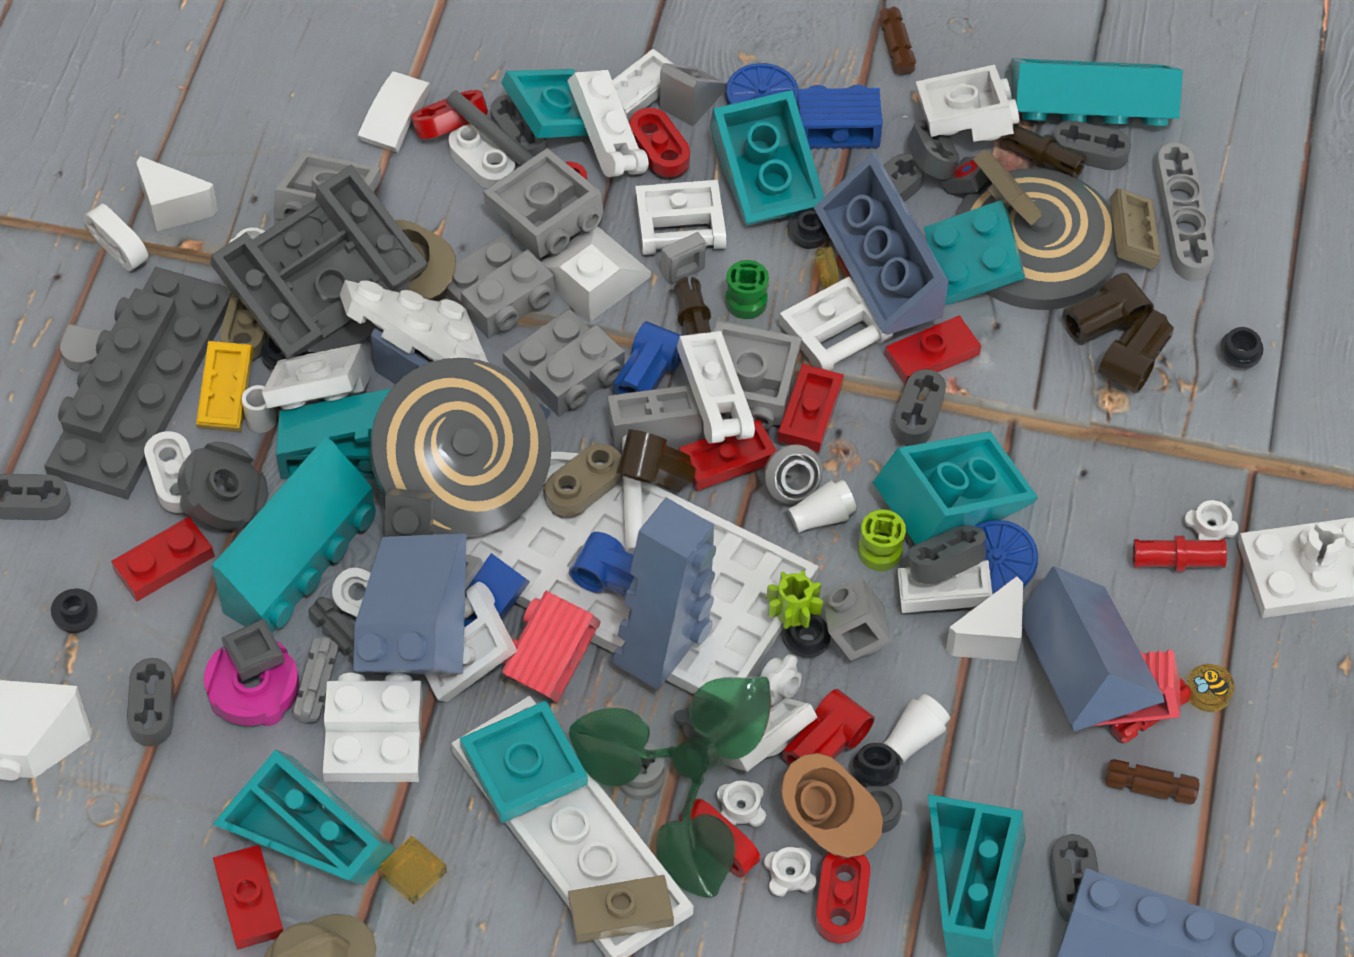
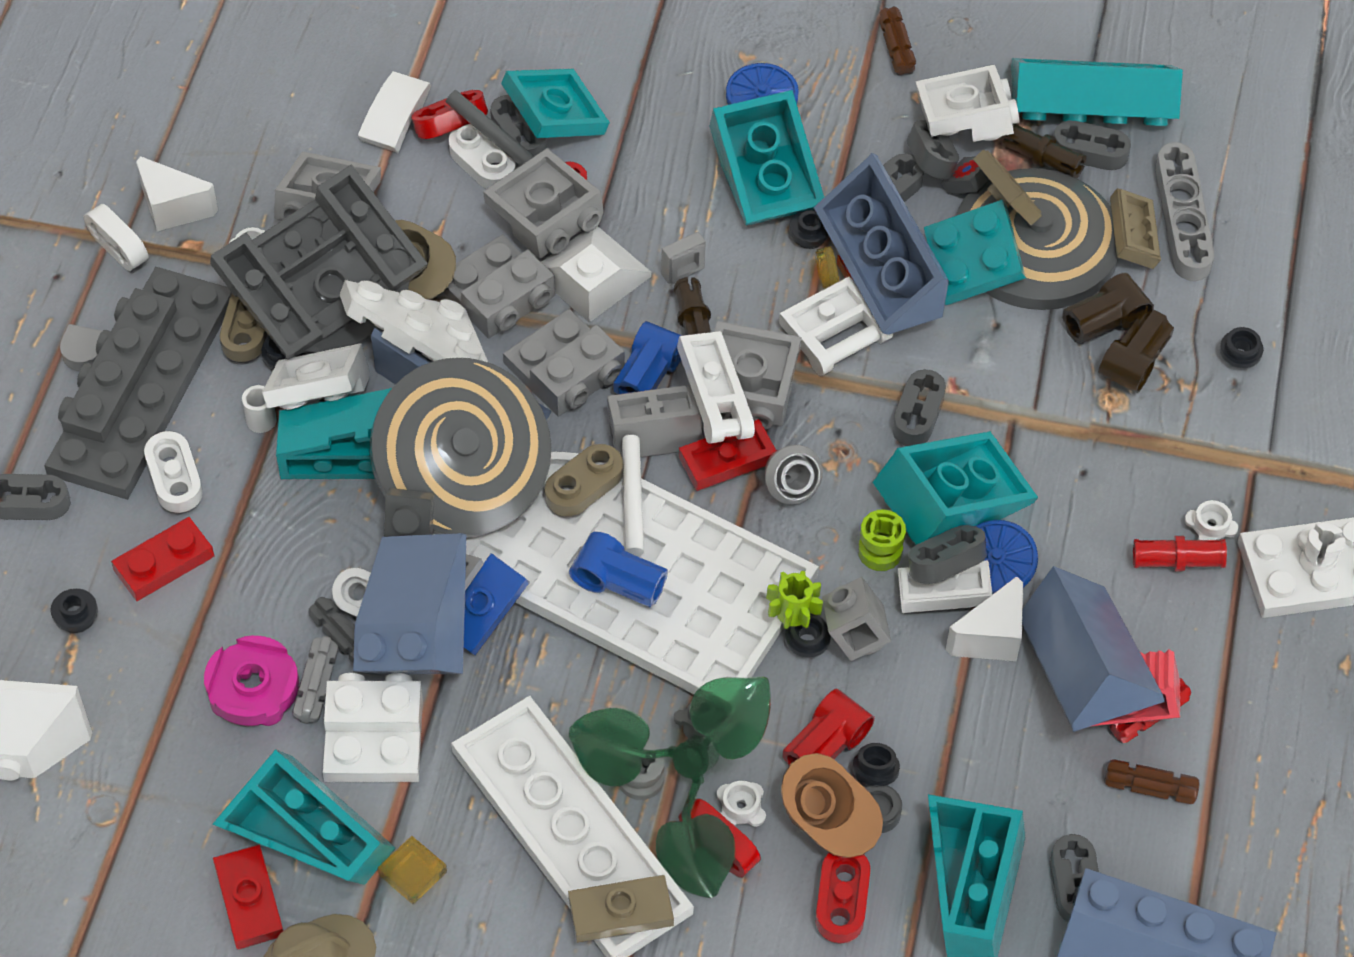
(140, 702): dark grey beam -> none
(206, 501): dark grey plate -> none
(223, 384): yellow plate -> none
(253, 649): dark grey tile -> none
(294, 539): teal slope -> none
(485, 645): white plate -> none
(523, 761): teal plate -> none
(550, 645): coral brick -> none
(607, 124): white plate -> none
(640, 82): white plate -> none
(653, 462): dark brown piece -> none
(666, 147): red plate -> none
(668, 594): sand blue wedge -> none
(677, 206): white plate -> none
(688, 91): light grey slope -> none
(747, 289): green wheel -> none
(782, 677): white plate -> none
(784, 722): white plate -> none
(790, 858): white plate -> none
(810, 407): red plate -> none
(823, 507): white cone -> none
(841, 116): blue brick -> none
(918, 726): white cone -> none
(933, 348): red plate -> none
(1210, 687): clear yellow tile -> none

